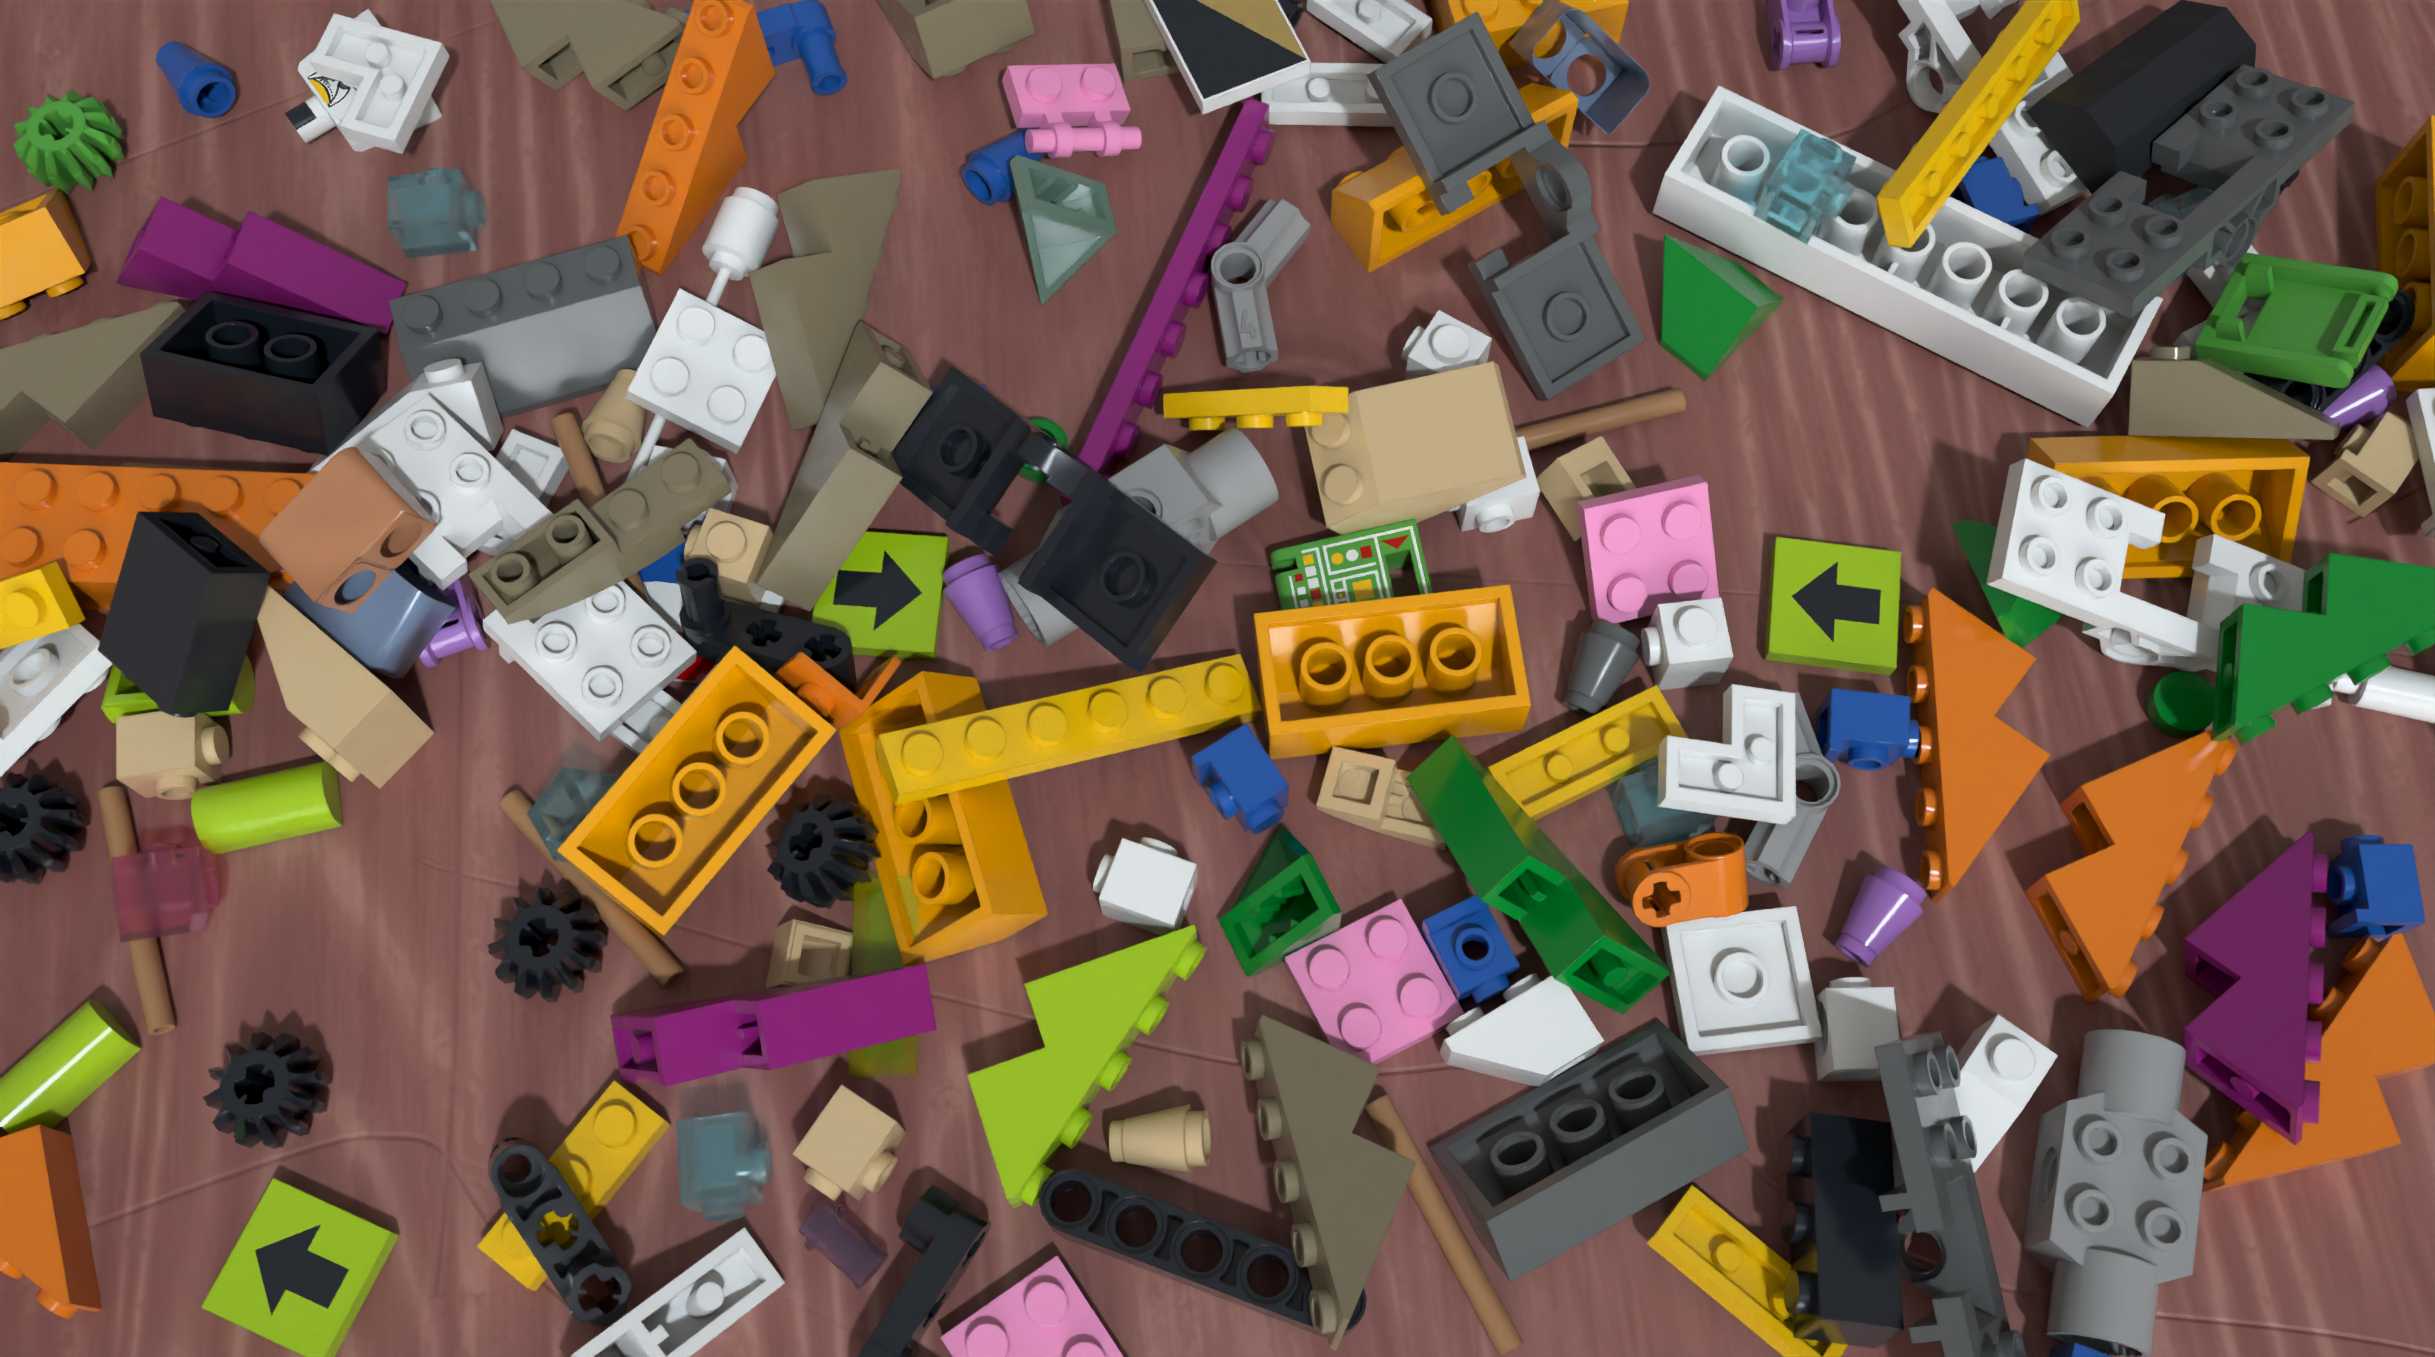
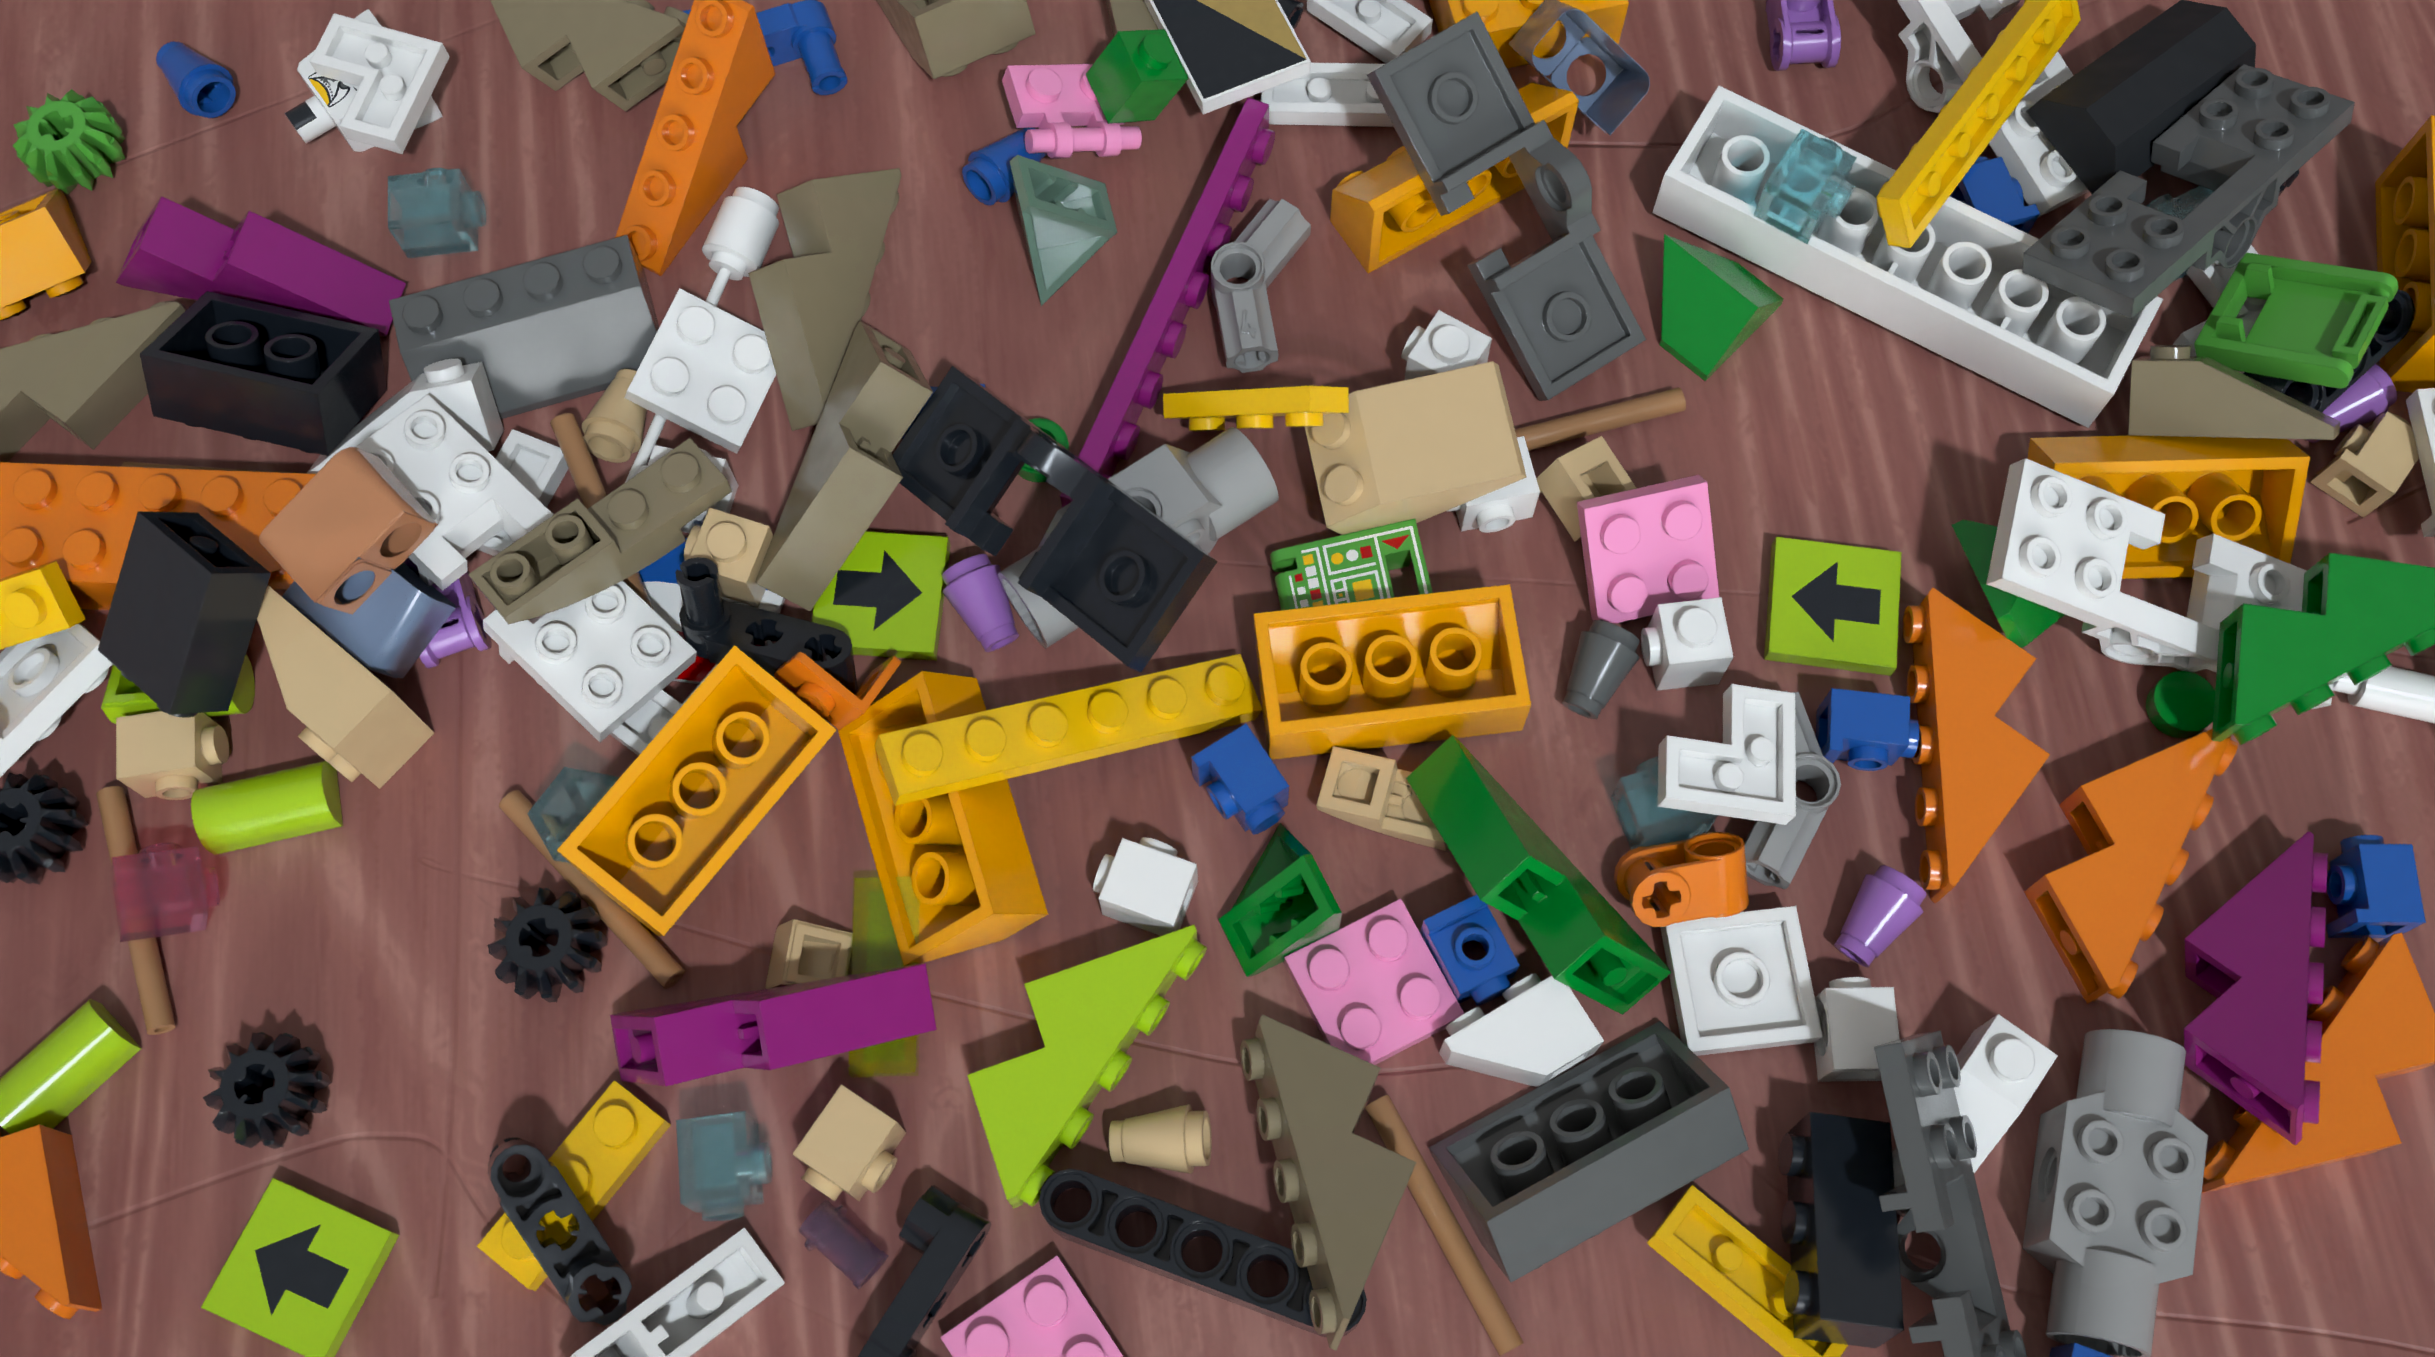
(823, 851): black gear -> none
(1136, 76): none -> green brick
(1587, 754): yellow plate -> none

